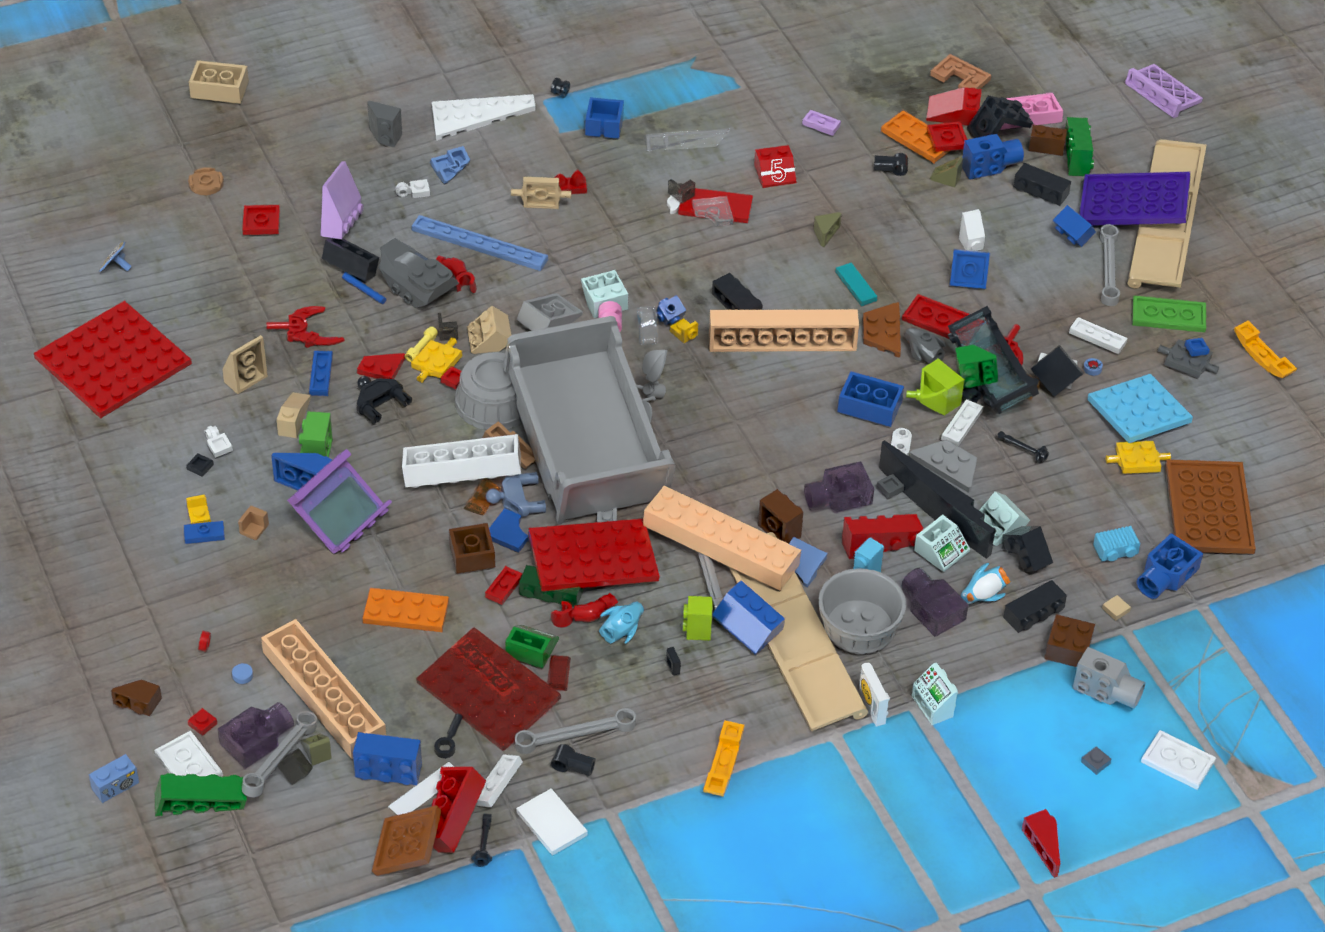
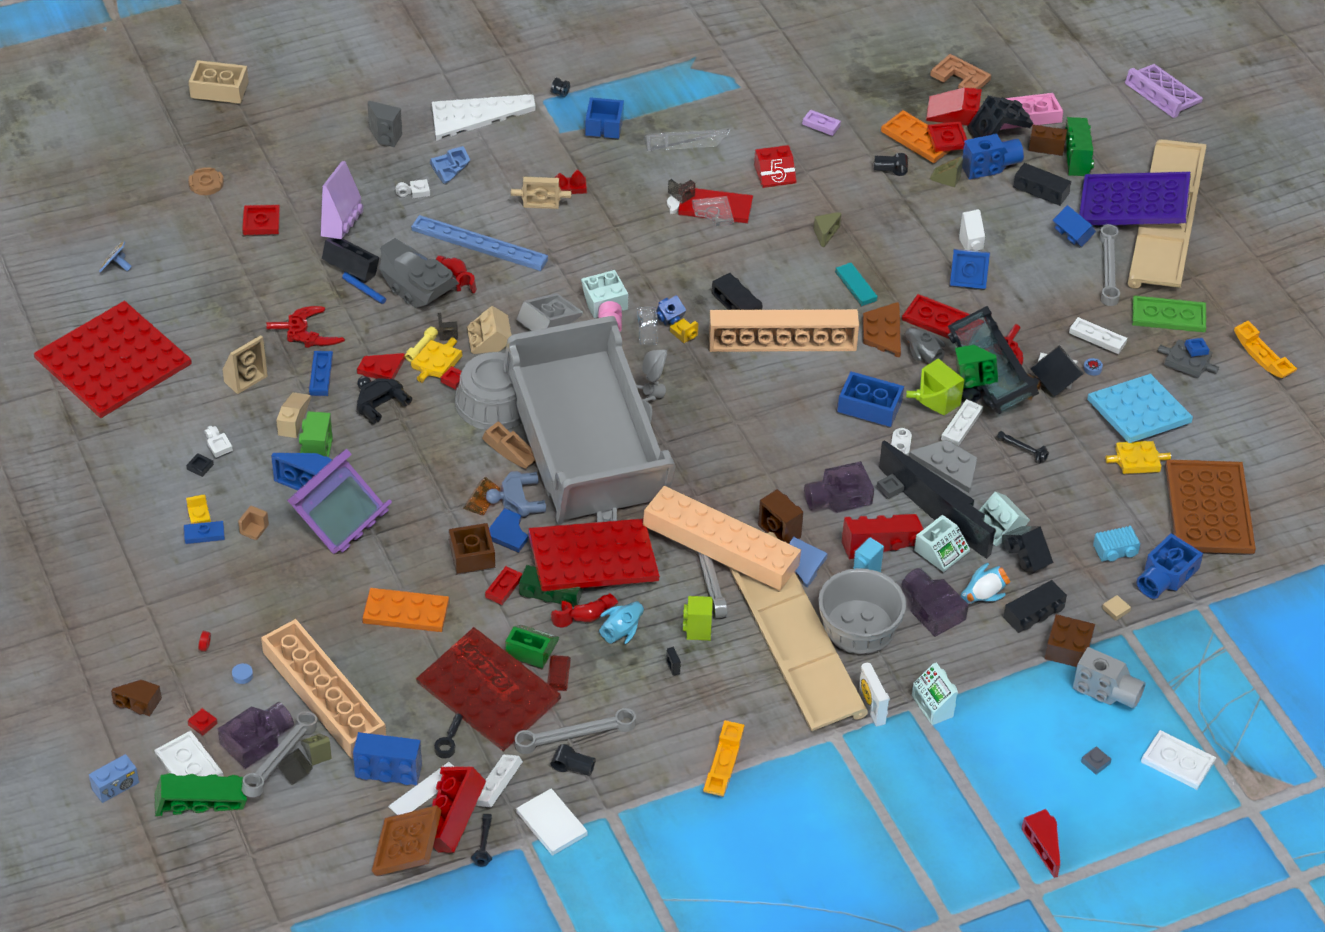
(461, 461): white brick -> none
(748, 617): blue slope -> none

